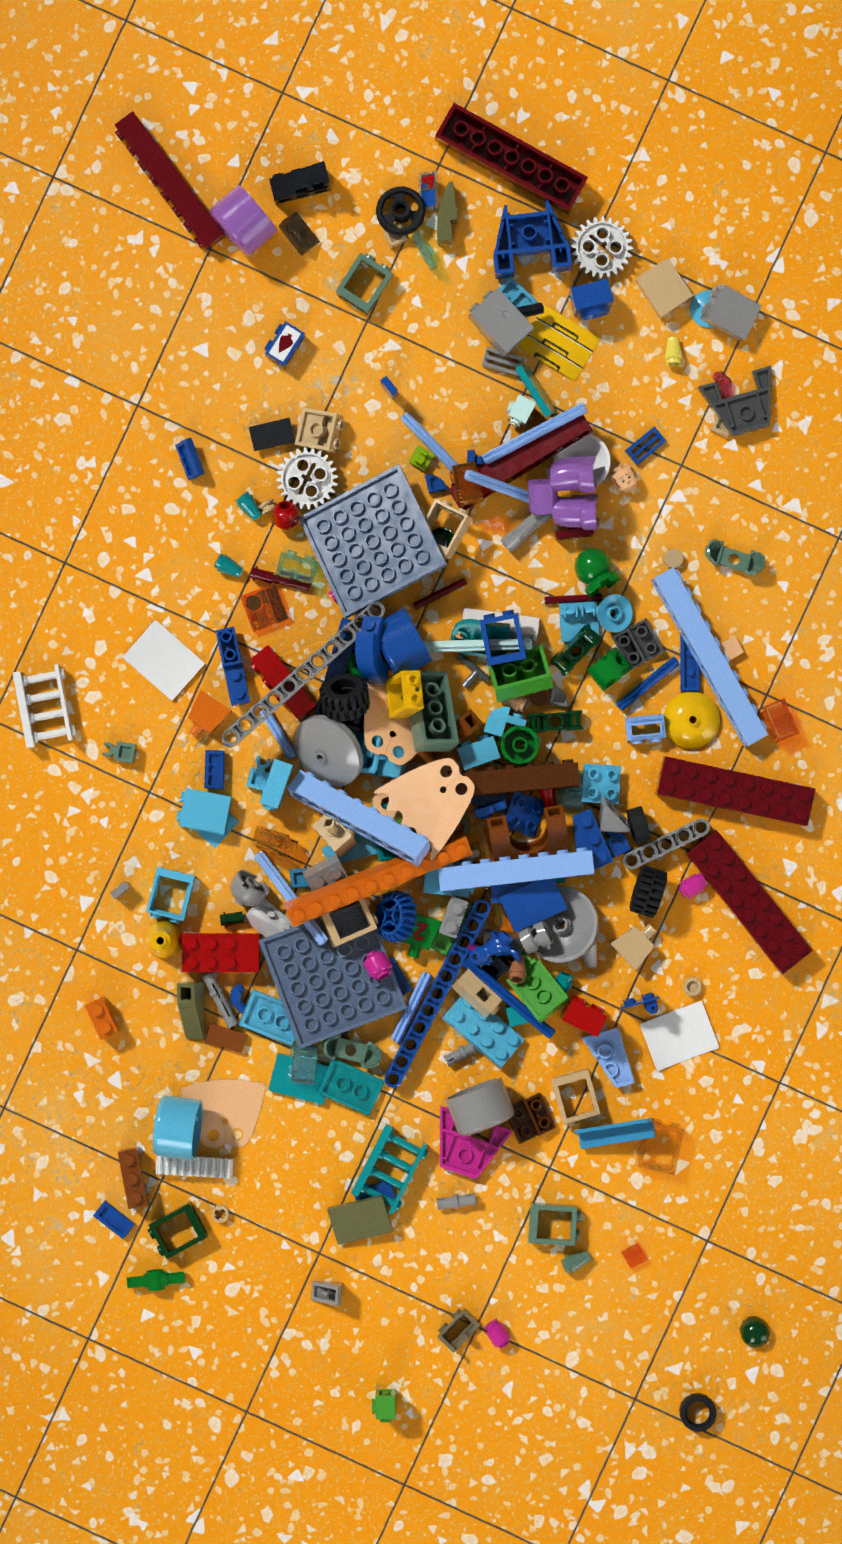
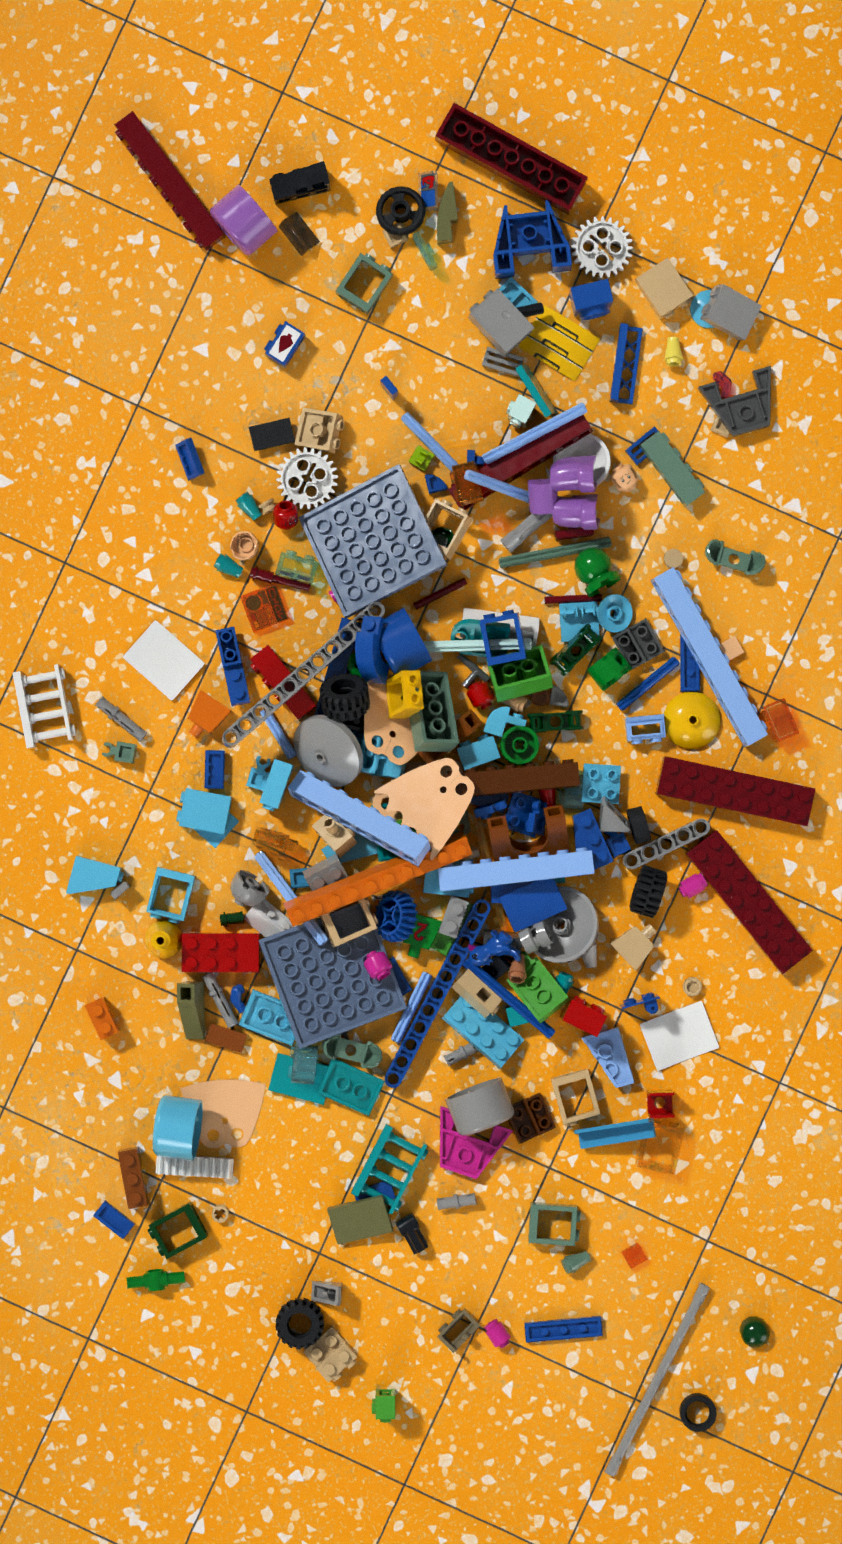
(93, 875): none -> medium azure slope
(120, 718): none -> light grey pin
(244, 545): none -> light nougat hair
(294, 1339): none -> black tyre
(331, 1355): none -> tan plate
(410, 1230): none -> black piece
(480, 694): none -> red head
(536, 820): none -> blue plate
(554, 552): none -> sand green axle
(563, 1329): none -> blue tile
(616, 1459): none -> light grey piece
(618, 366): none -> blue fence
(664, 1112): none -> red piece
(672, 469): none -> sand green brick

